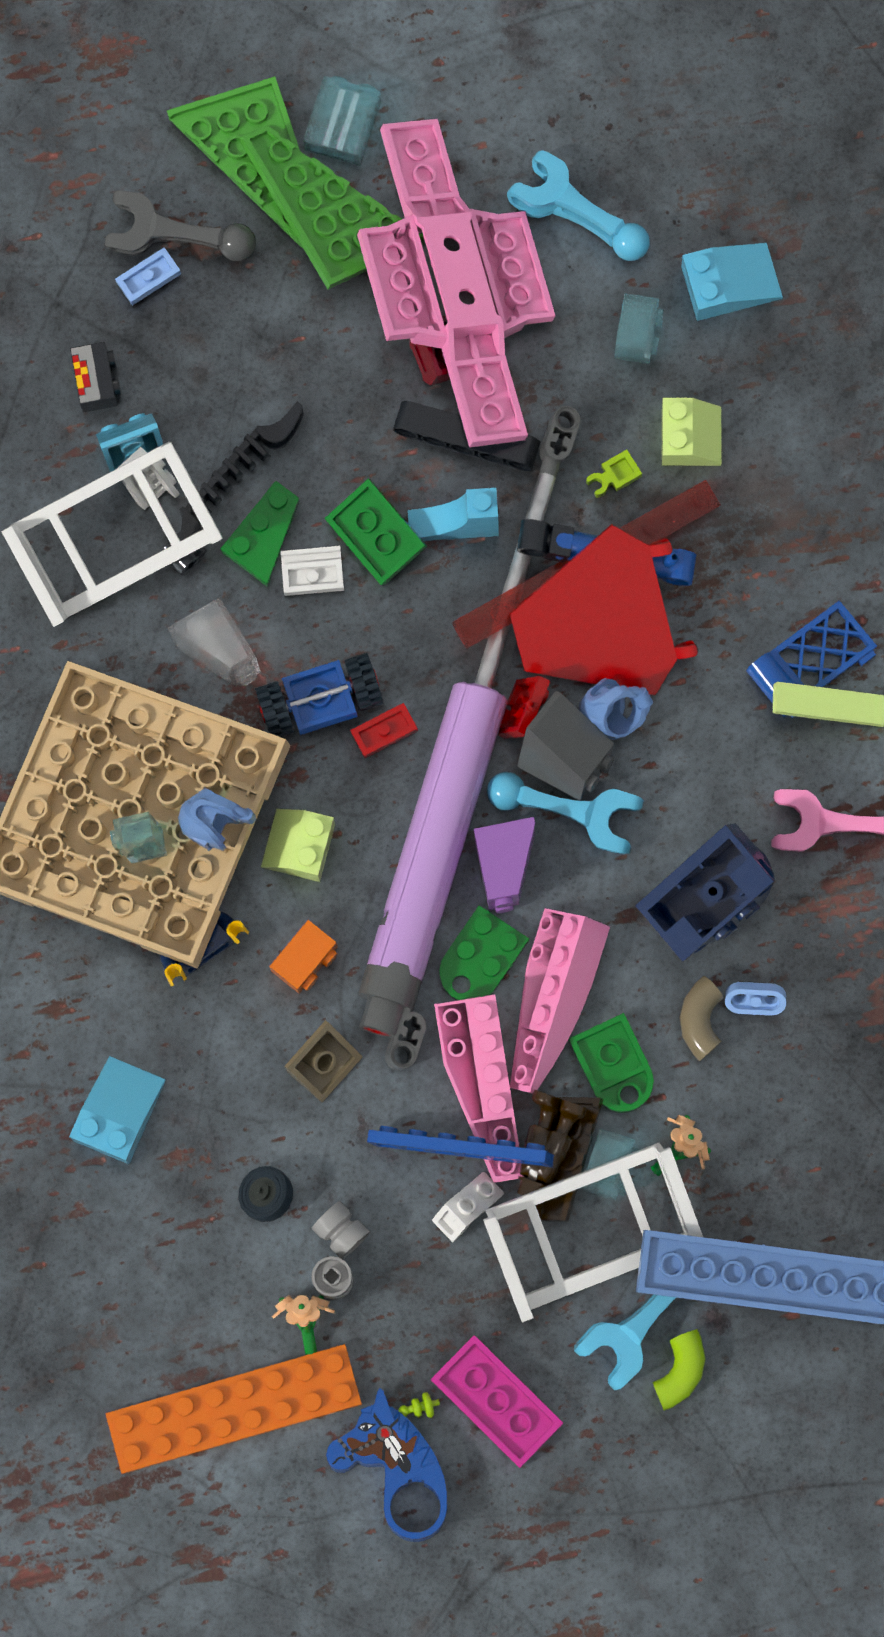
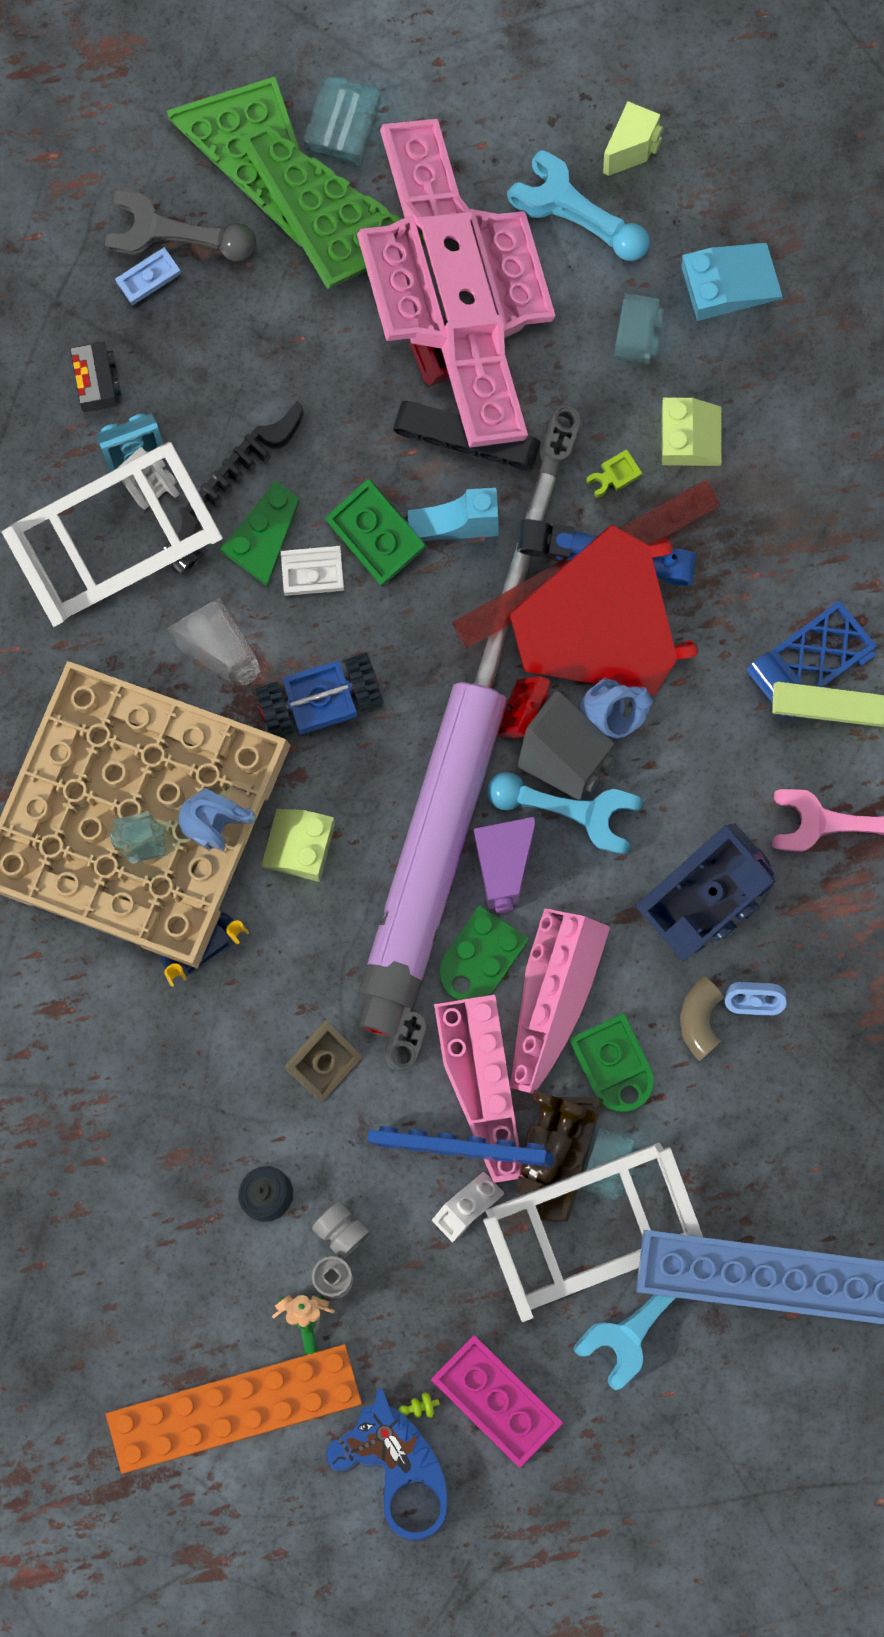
(117, 1110): medium azure slope -> none
(304, 957): orange piece -> none
(384, 730): red plate -> none
(632, 139): none -> yellowish green slope
(686, 1139): light nougat plant -> none
(686, 1370): lime cylinder -> none

